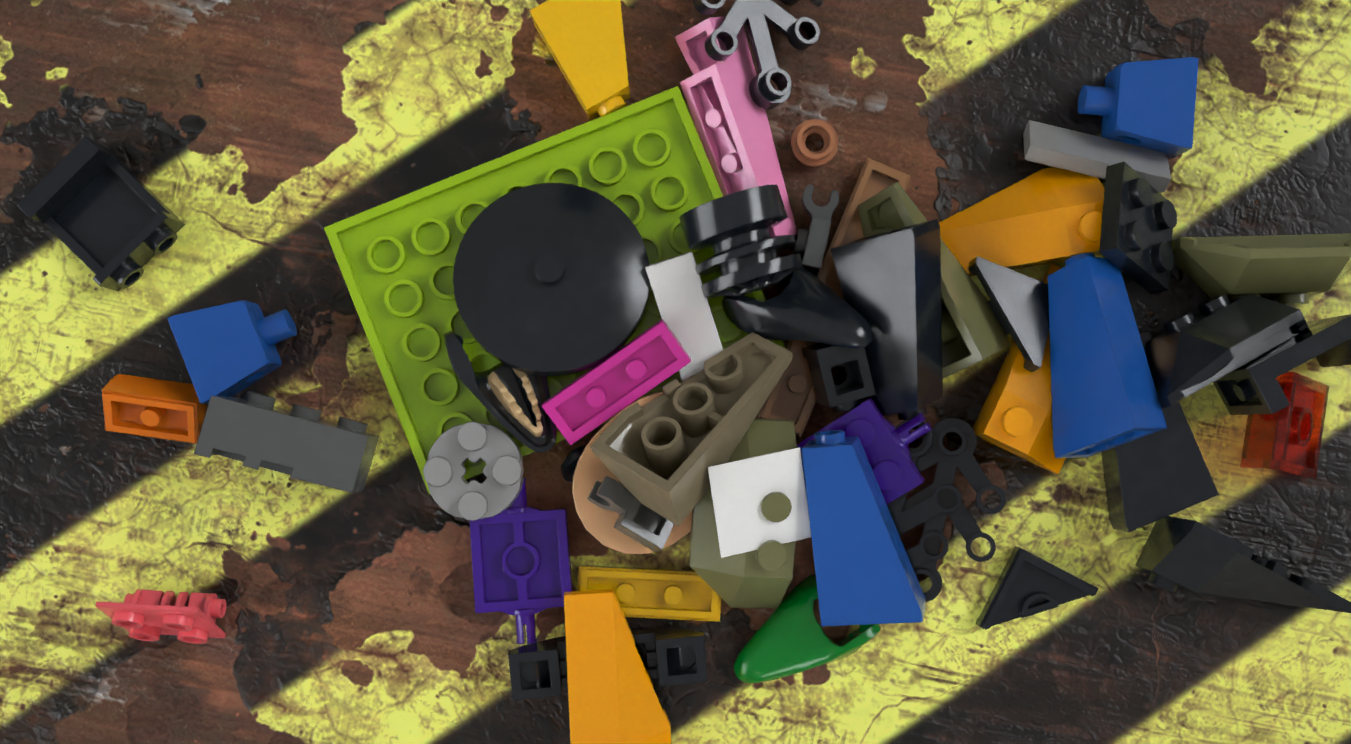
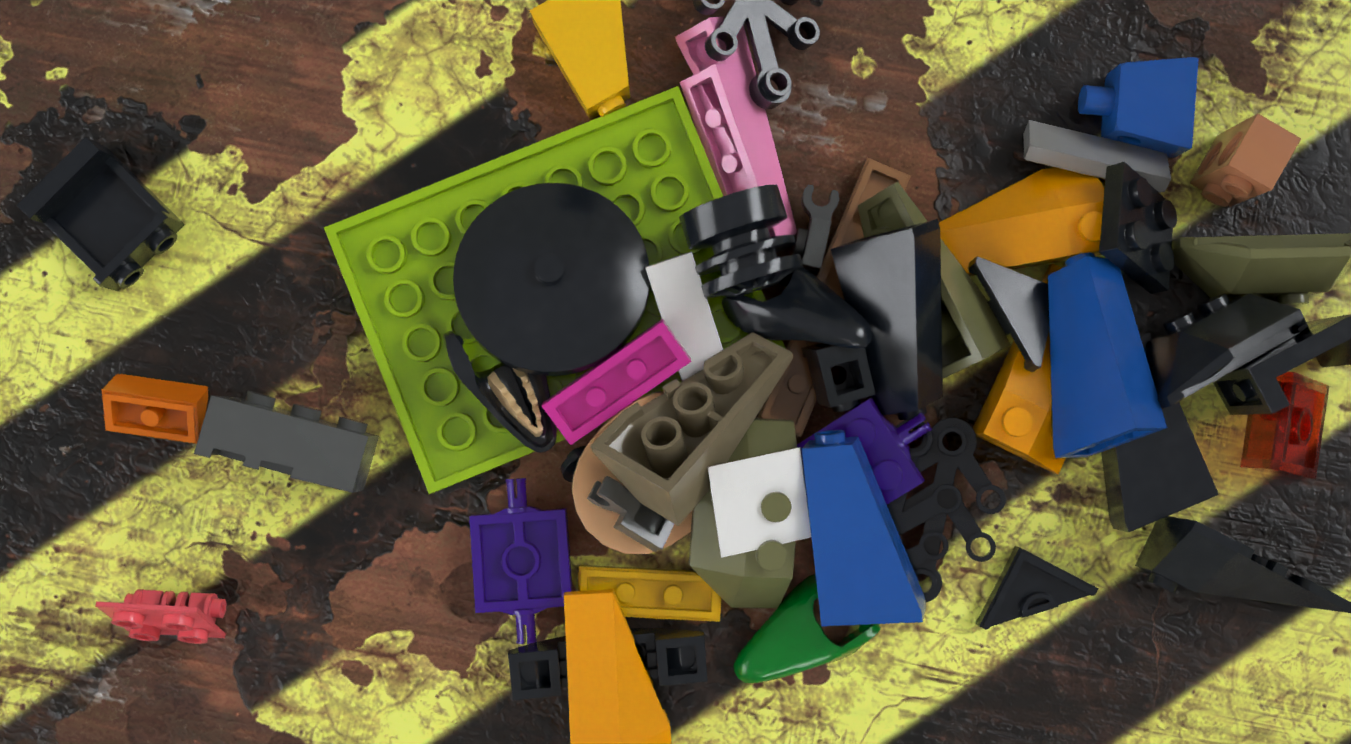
(230, 346): blue torso -> none
(446, 471): light grey plate -> none
(818, 129): nougat plate -> none
(1244, 161): none -> nougat brick

